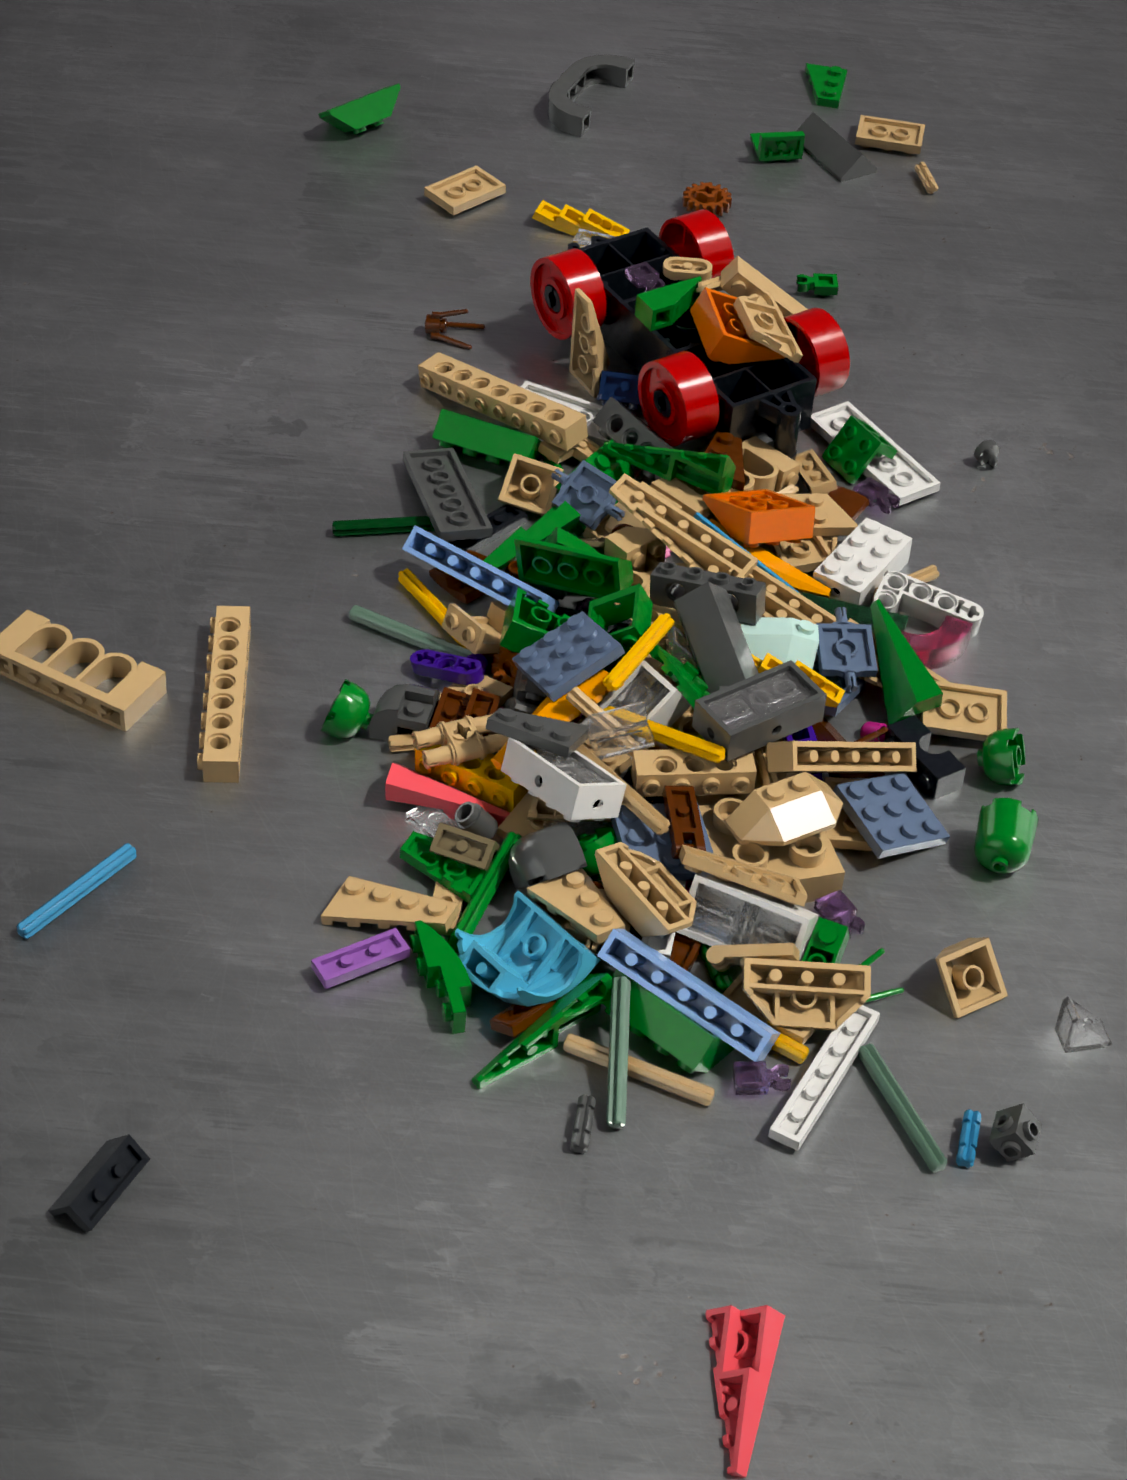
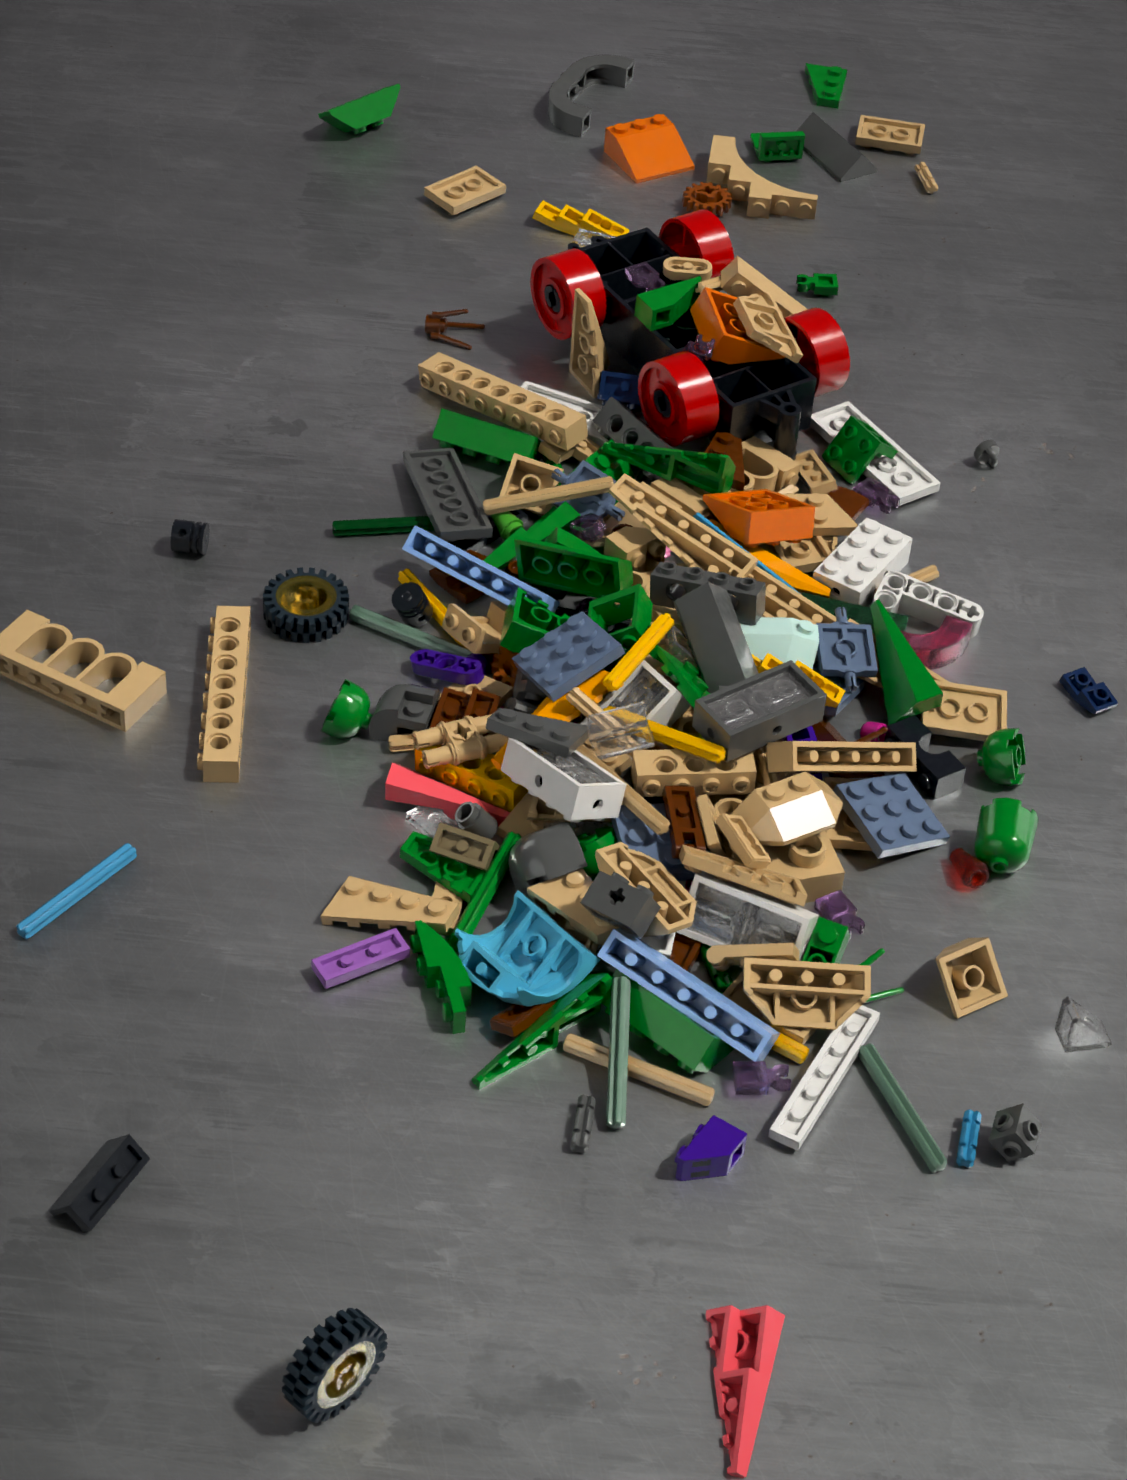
(189, 536): none -> black piece
(306, 605): none -> black wheel
(334, 1364): none -> black wheel
(412, 604): none -> black piece
(506, 524): none -> bright green cone
(547, 495): none -> tan axle
(588, 527): none -> plate
(621, 904): none -> dark grey brick
(647, 148): none -> orange slope
(701, 349): none -> plate
(711, 830): none -> tan plate
(712, 1151): none -> dark purple slope
(743, 841): none -> tan plate
(745, 185): none -> tan arch
(970, 869): none -> clear red cone
(1086, 692): none -> dark blue slope

